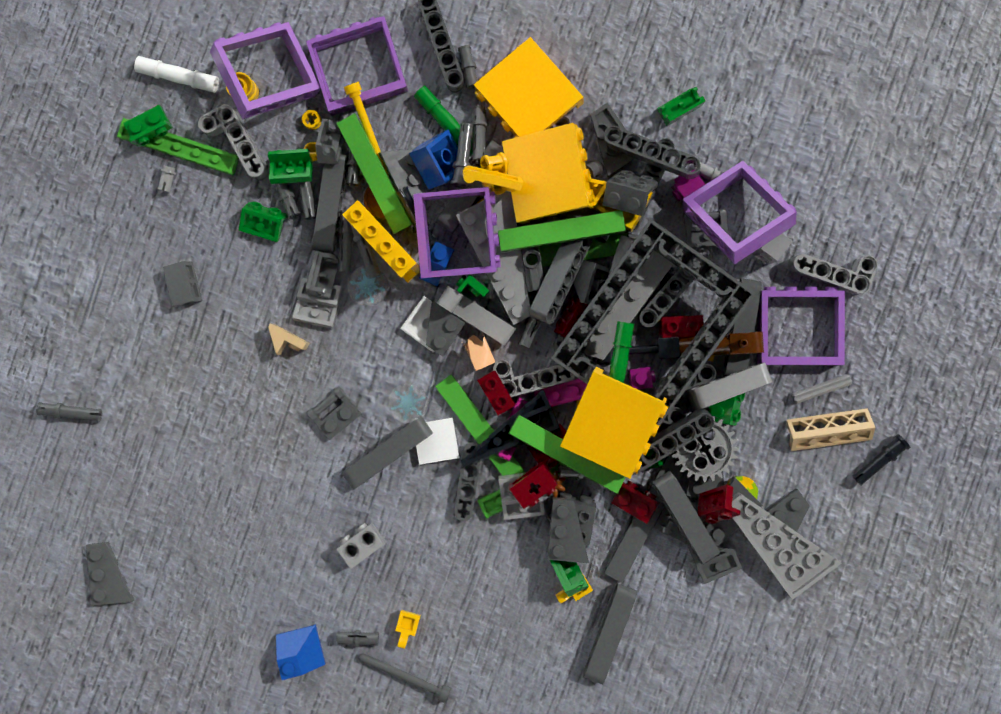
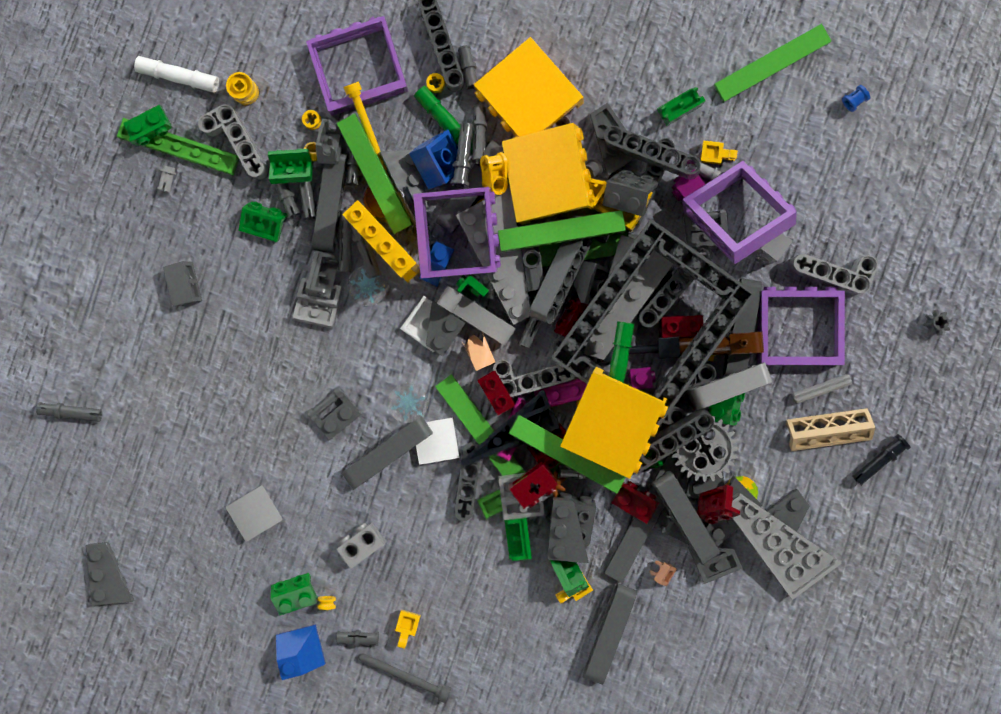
(251, 108): medium lavender window -> none
(253, 513): none -> light grey slope
(281, 337): tan slope -> none
(293, 594): none -> green bracket
(326, 602): none -> yellow bush
(439, 78): none -> yellow bush
(492, 178): yellow plate -> none
(518, 539): none -> green hinge
(665, 573): none -> nougat tile
(713, 153): none -> yellow plate
(772, 63): none -> bright green tile
(856, 98): none -> blue bush
(944, 322): none -> dark grey gear

